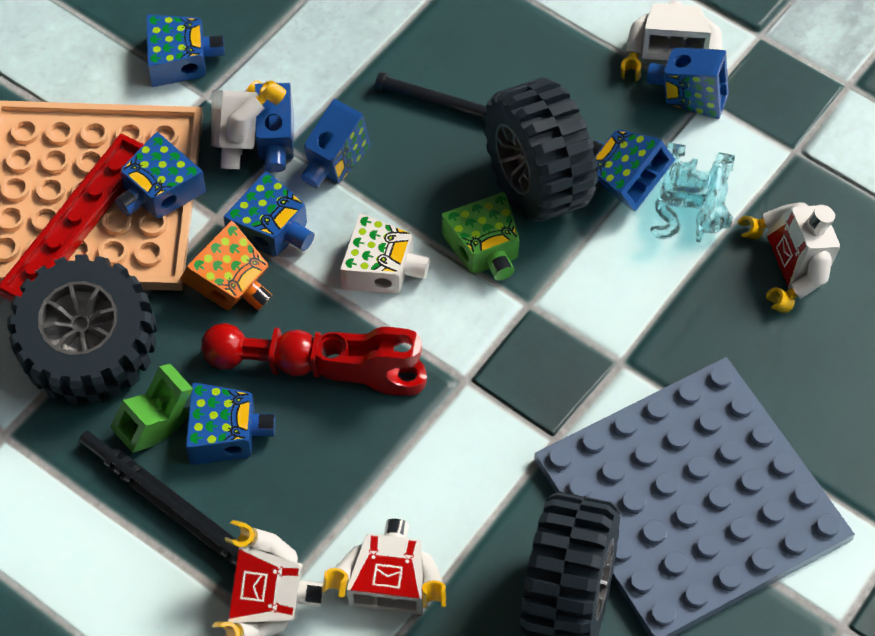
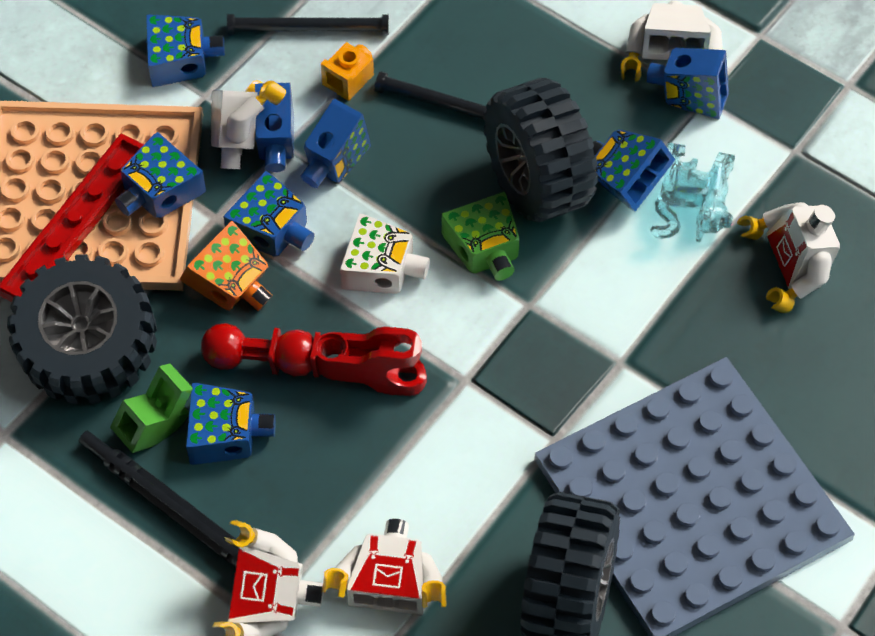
(306, 24): none -> black bar
(348, 70): none -> light orange brick

